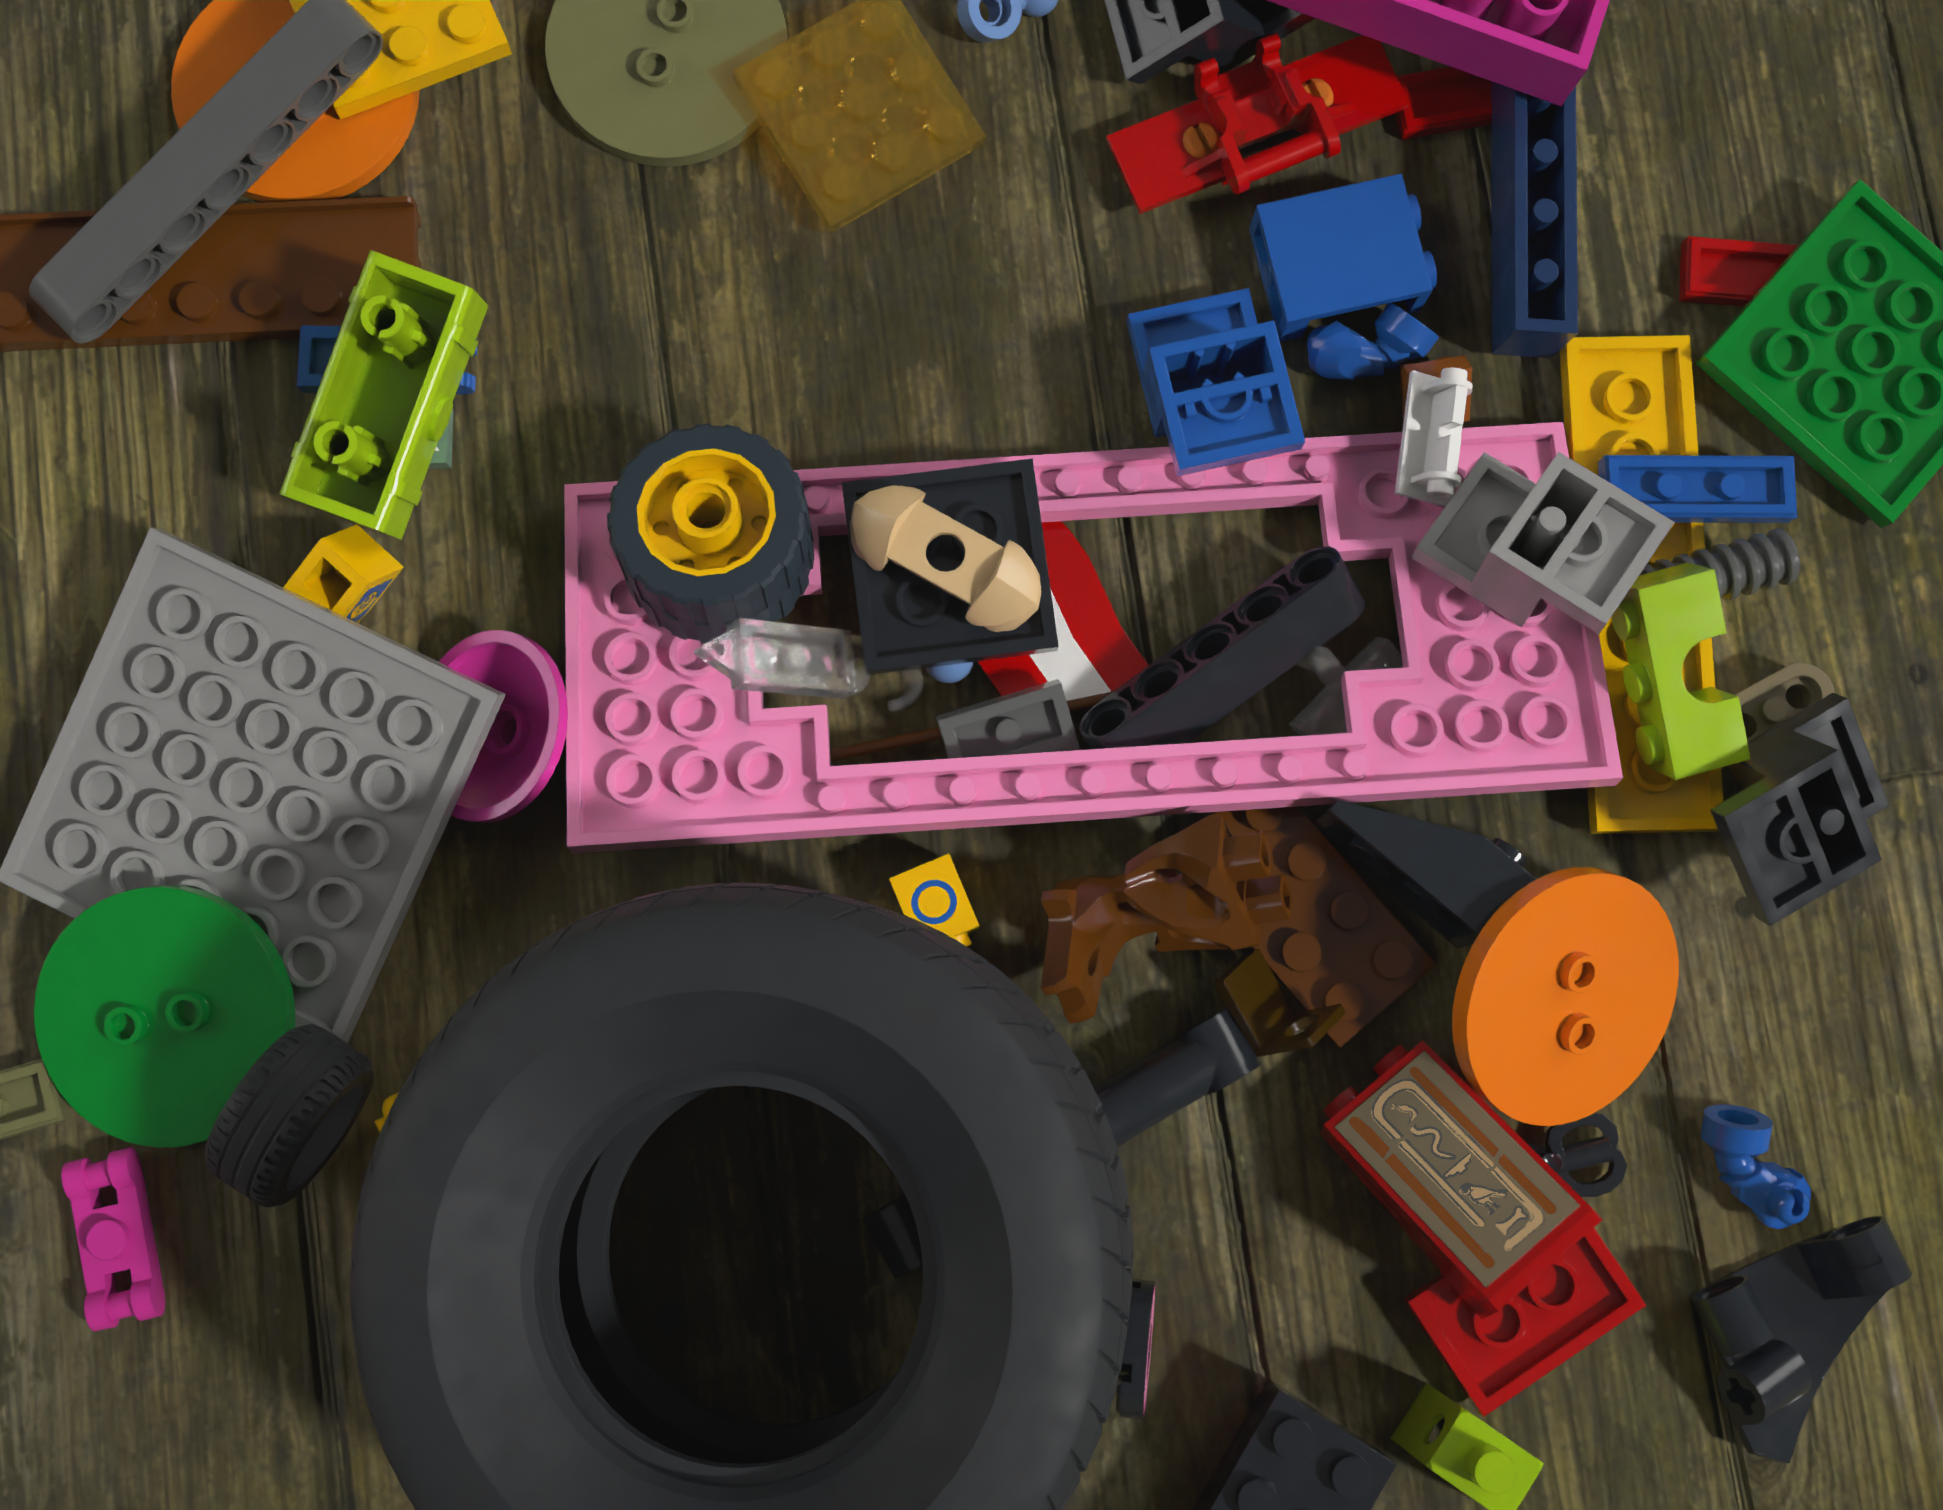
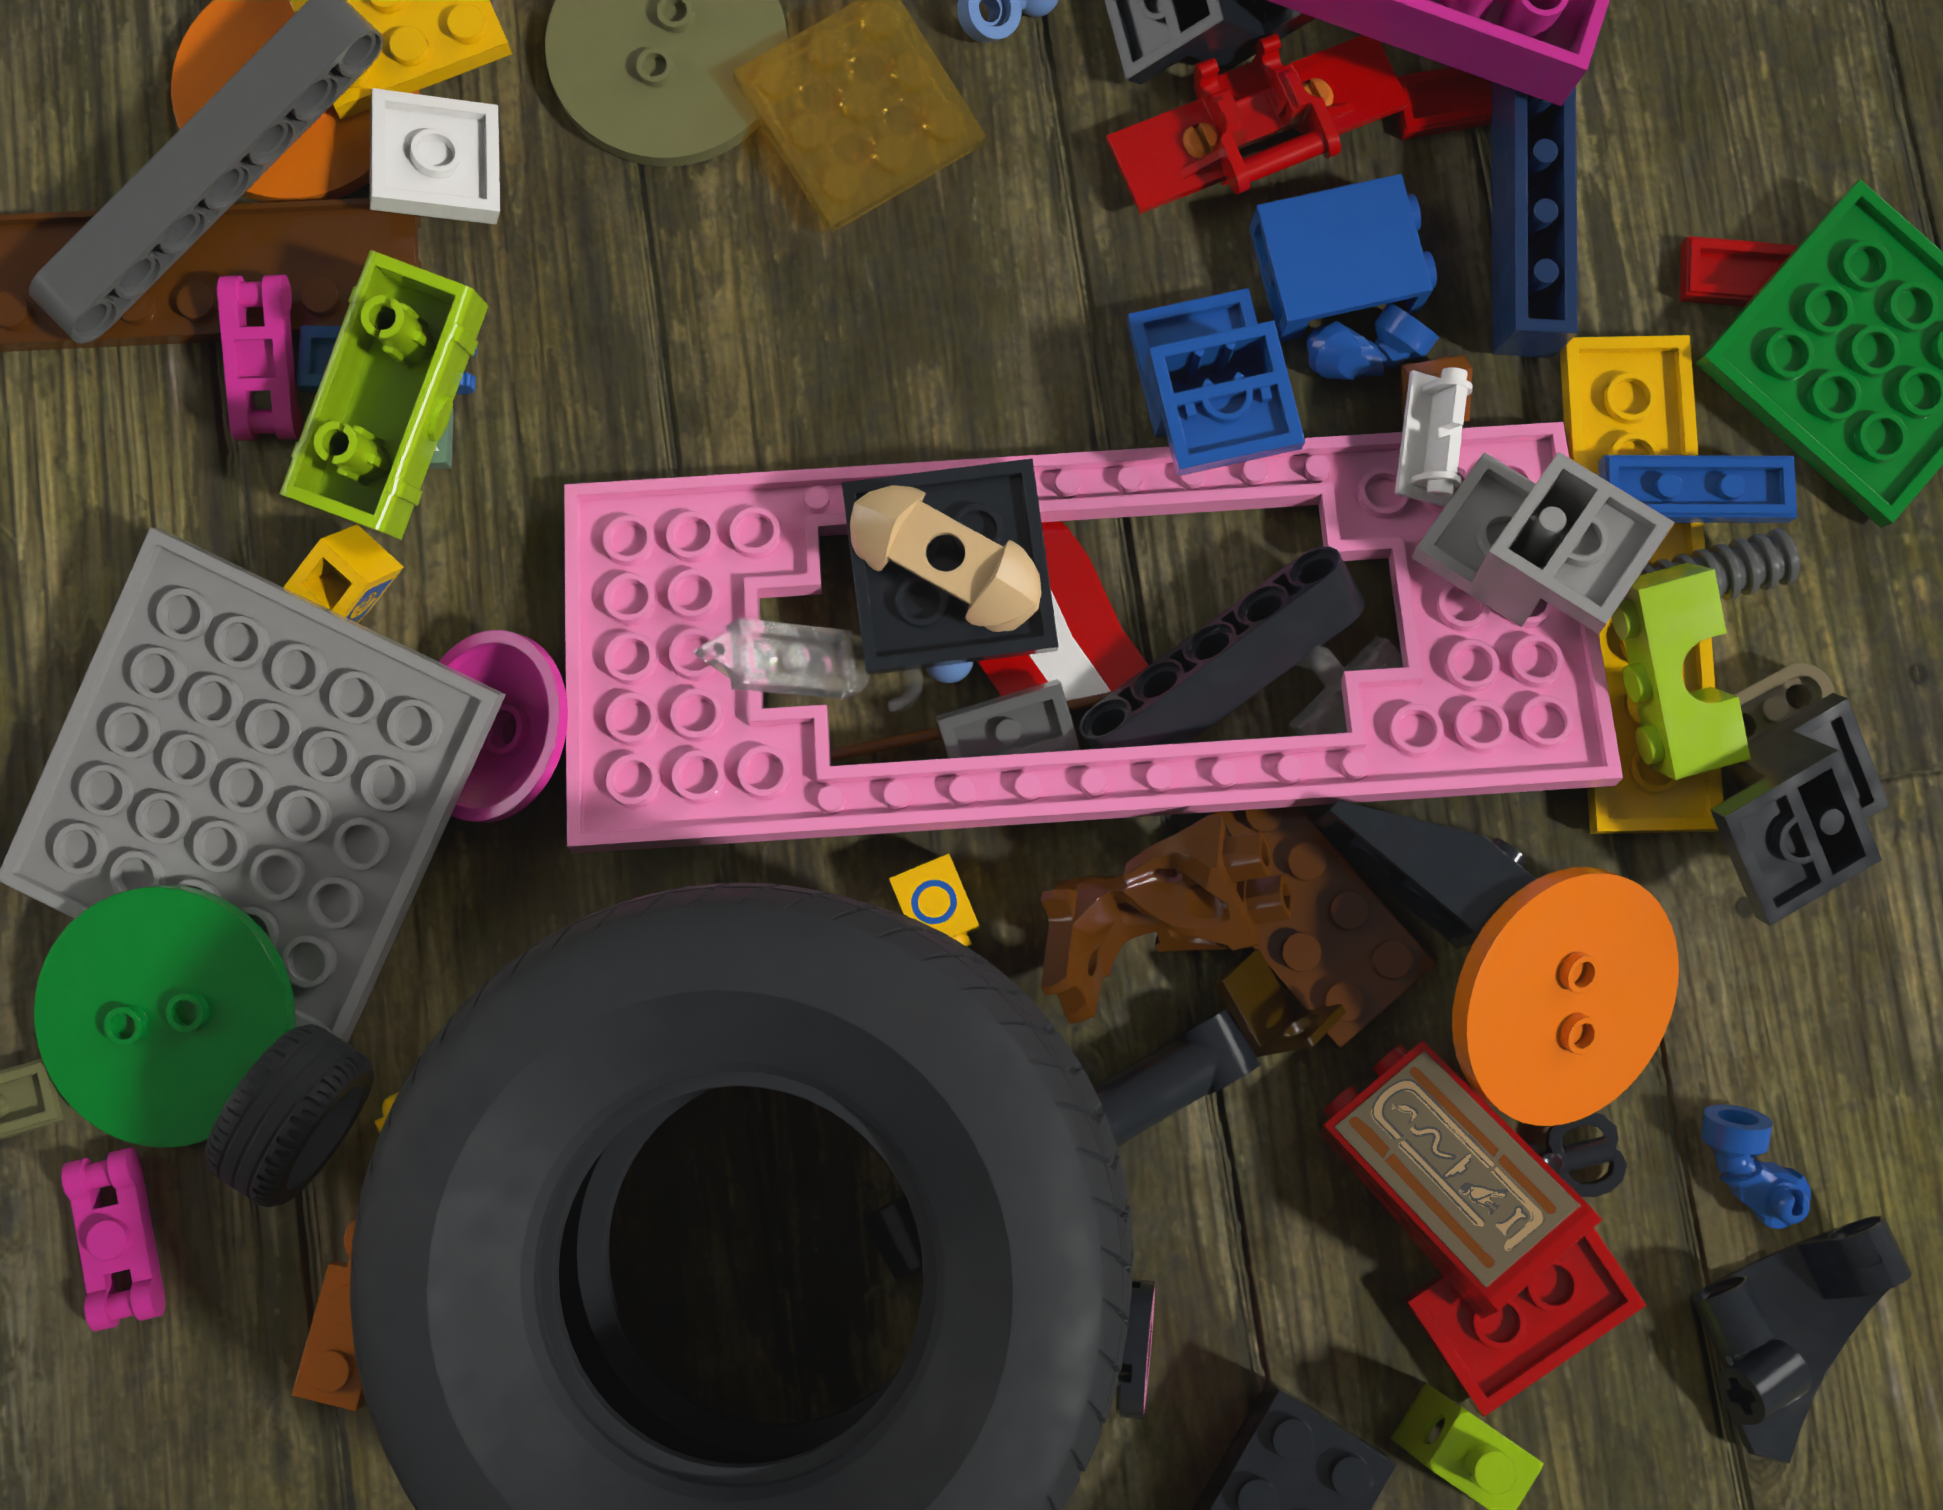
(259, 357): none -> dark pink plate
(329, 1360): none -> orange plate
(434, 157): none -> white plate
(711, 530): black wheel -> none

